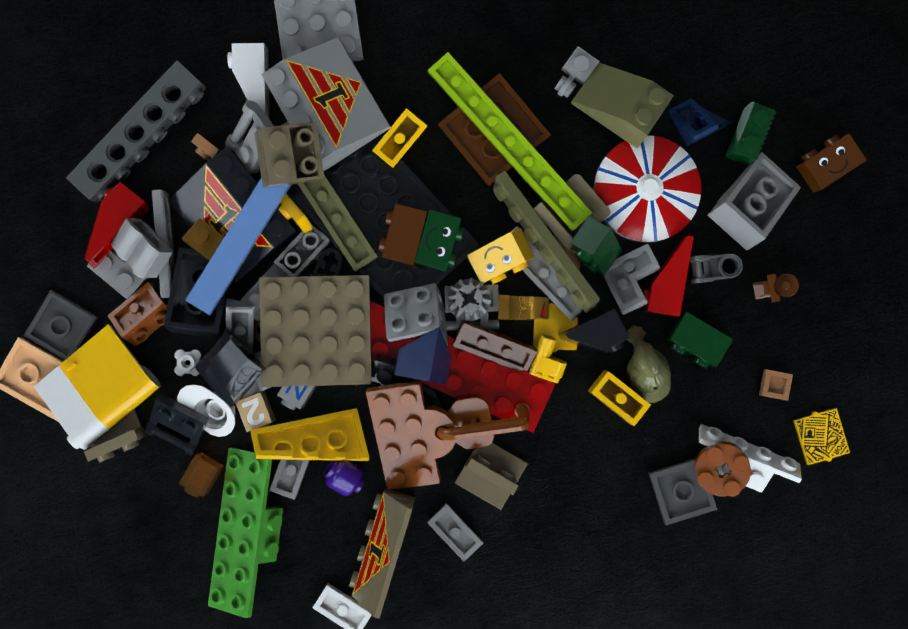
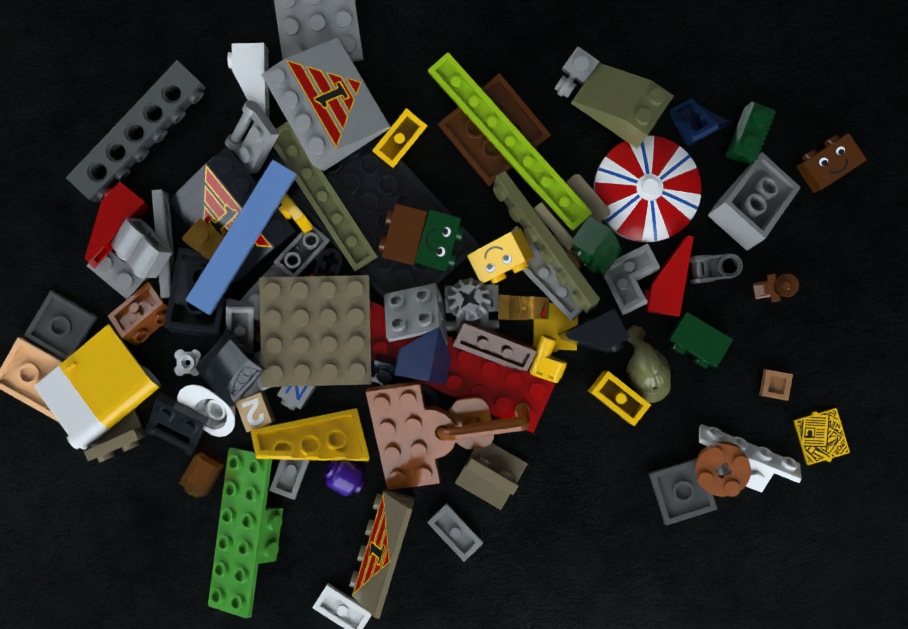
(204, 148): medium nougat plate -> none
(289, 154): dark tan slope -> none

